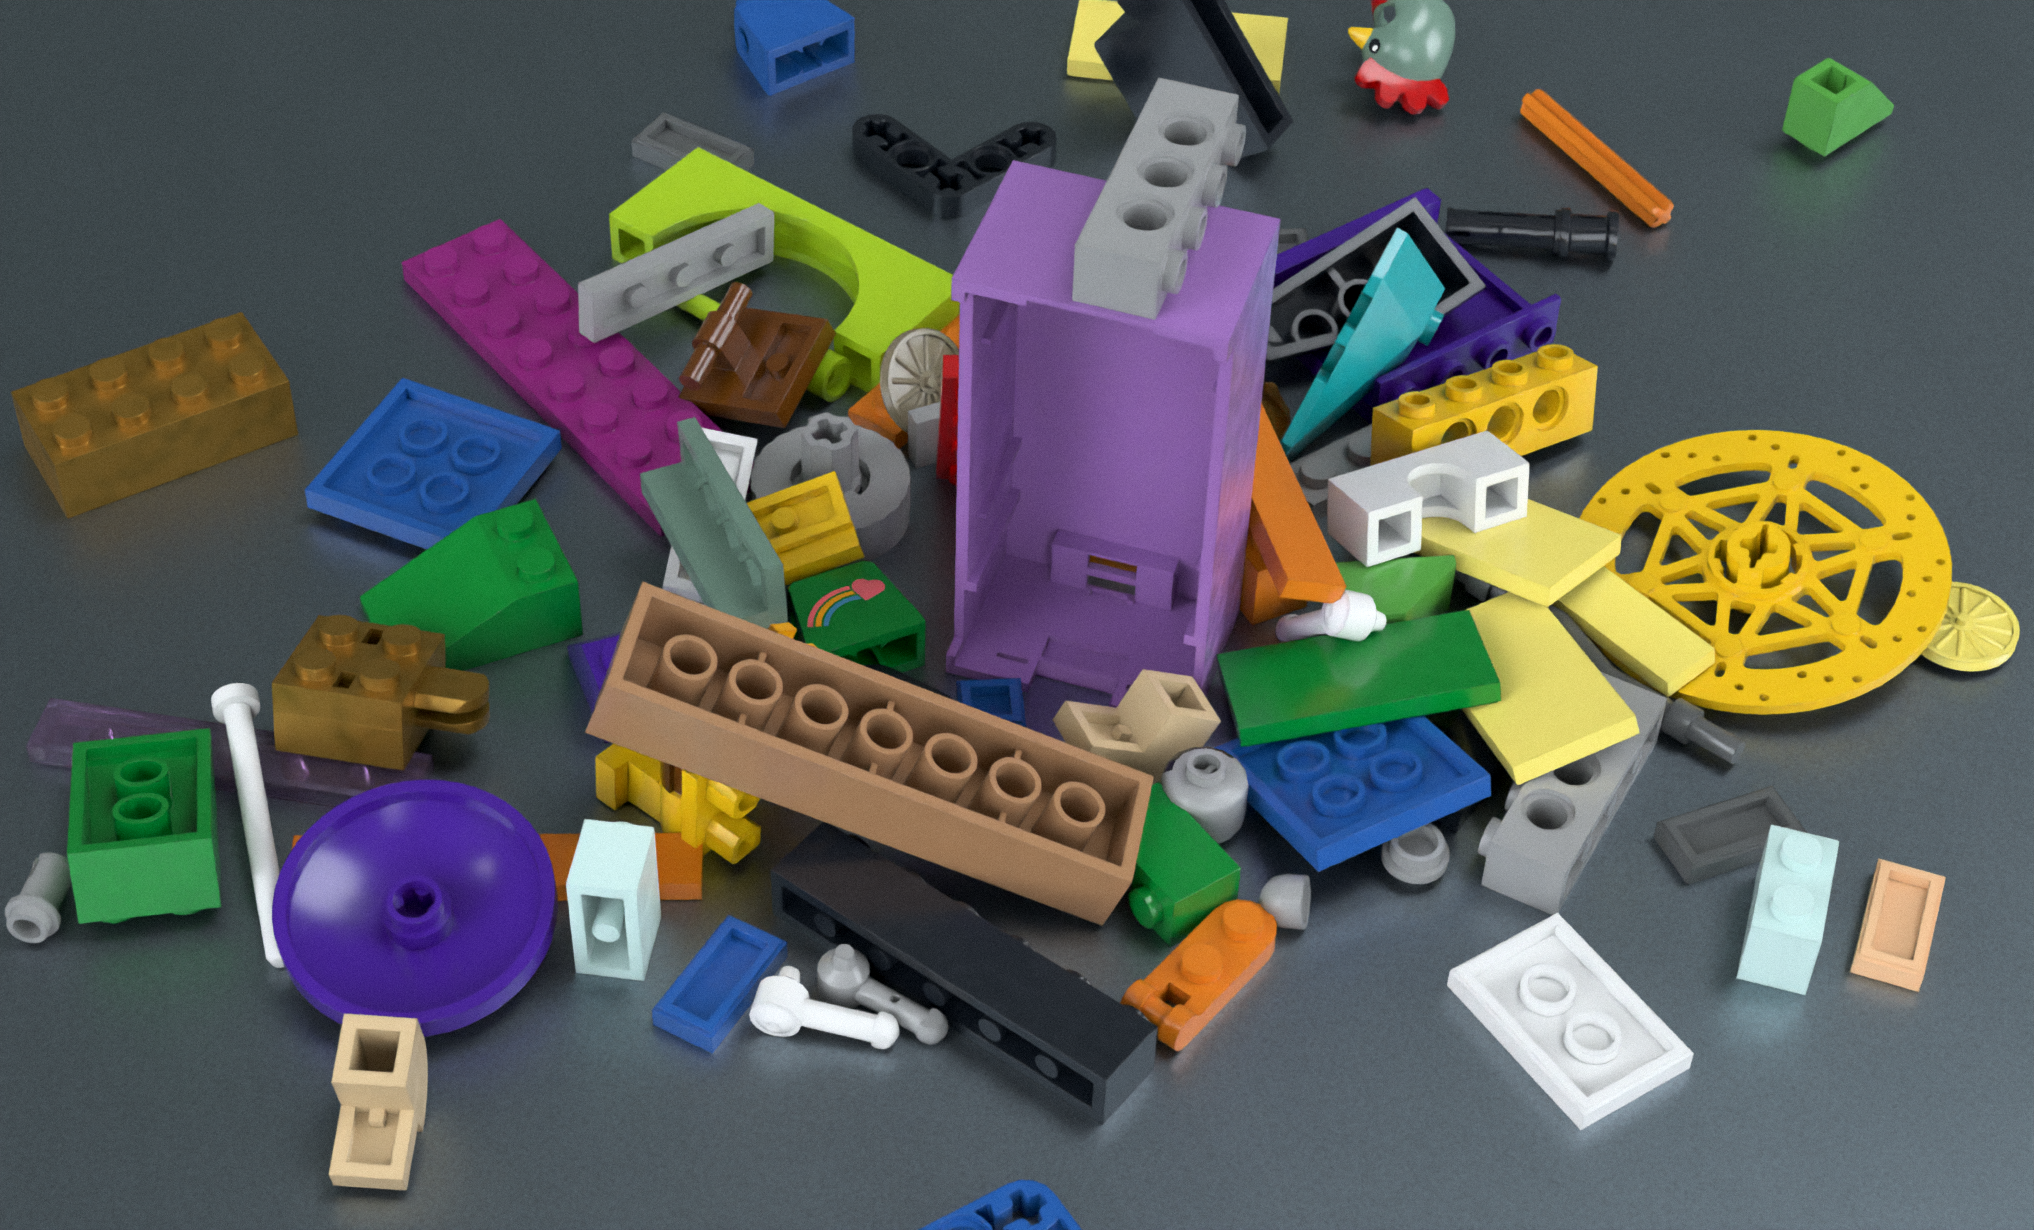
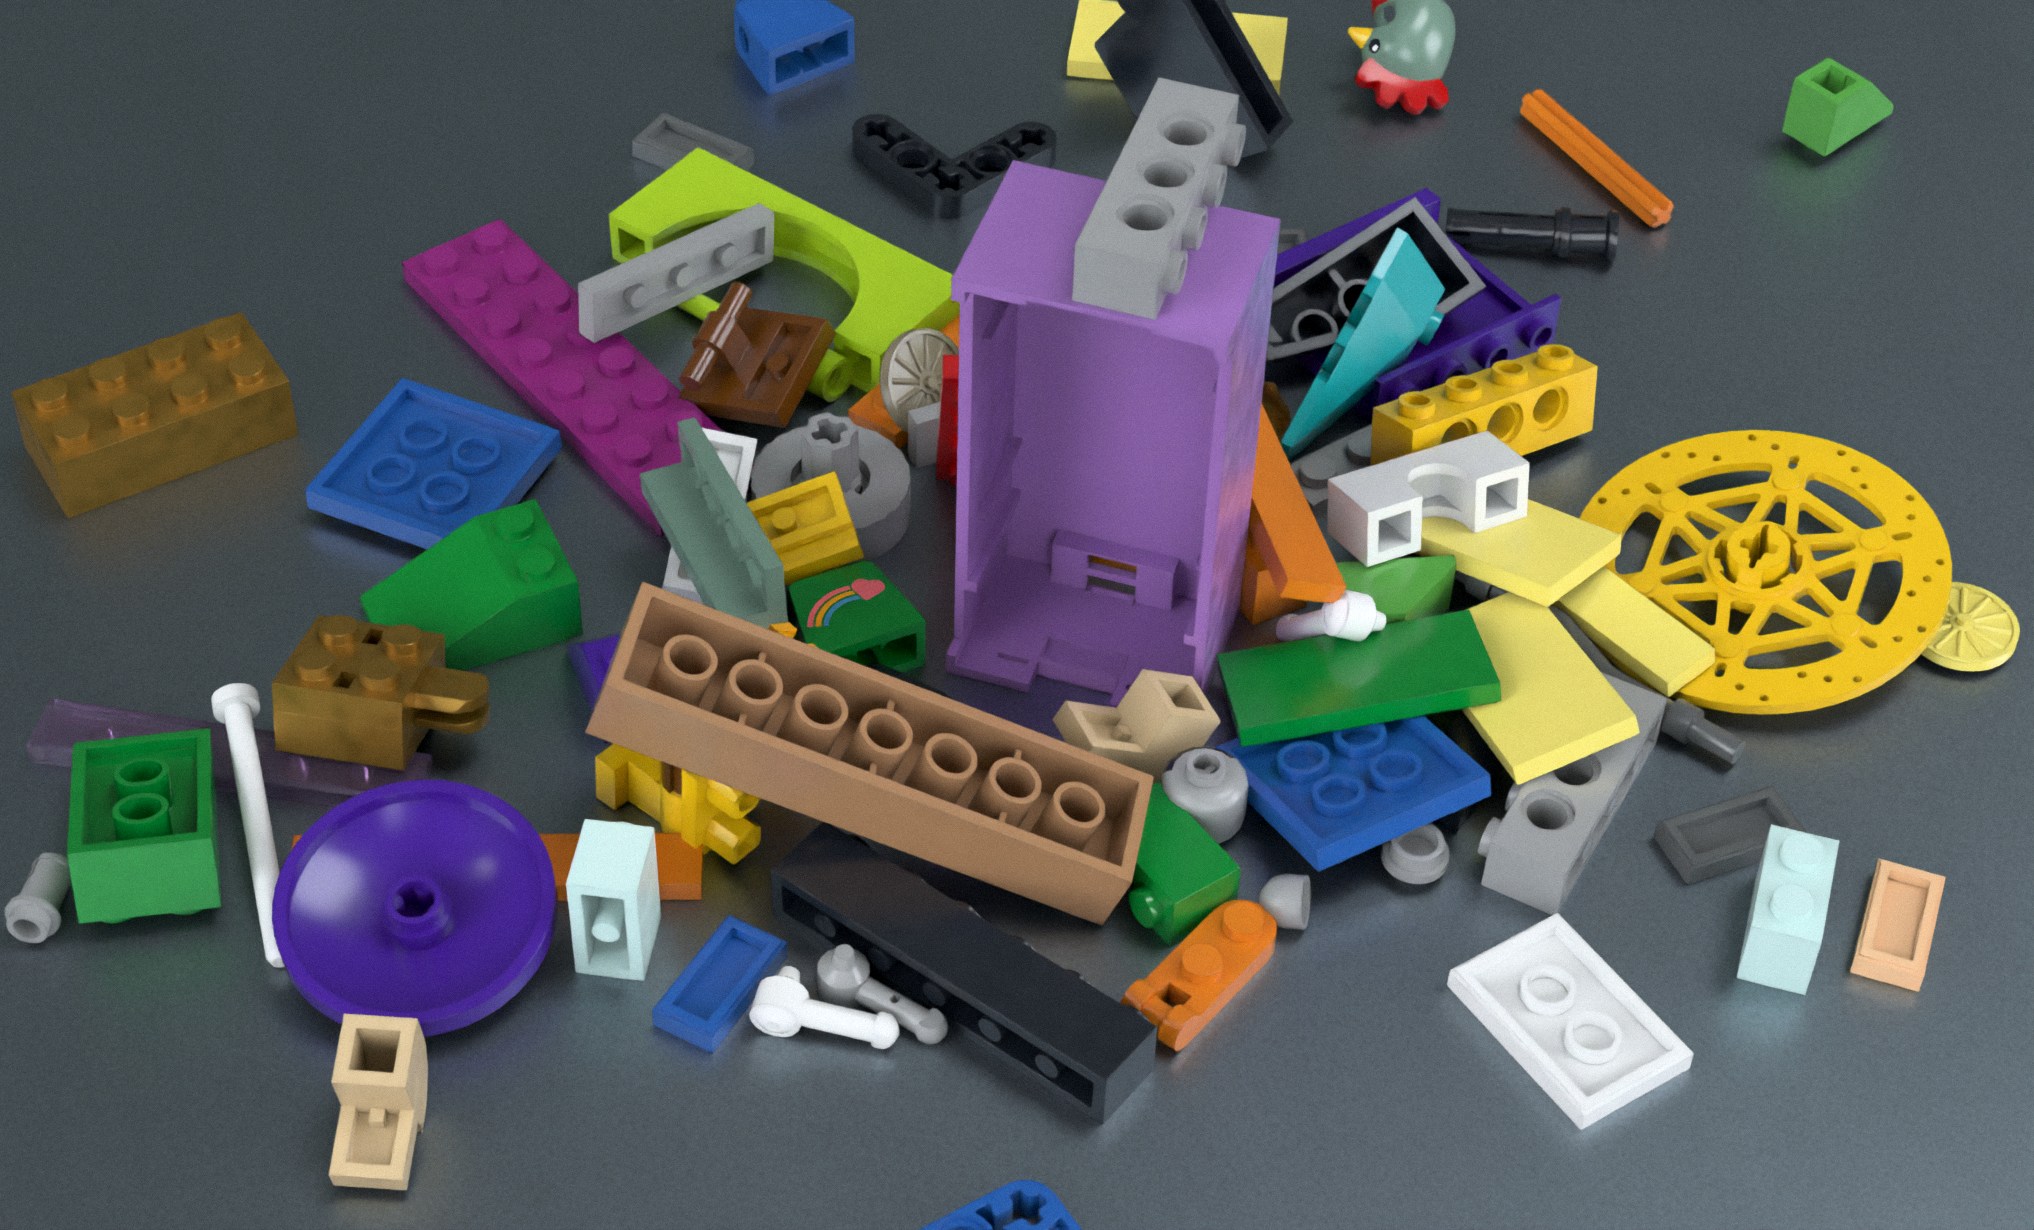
(994, 696): blue tile -> none

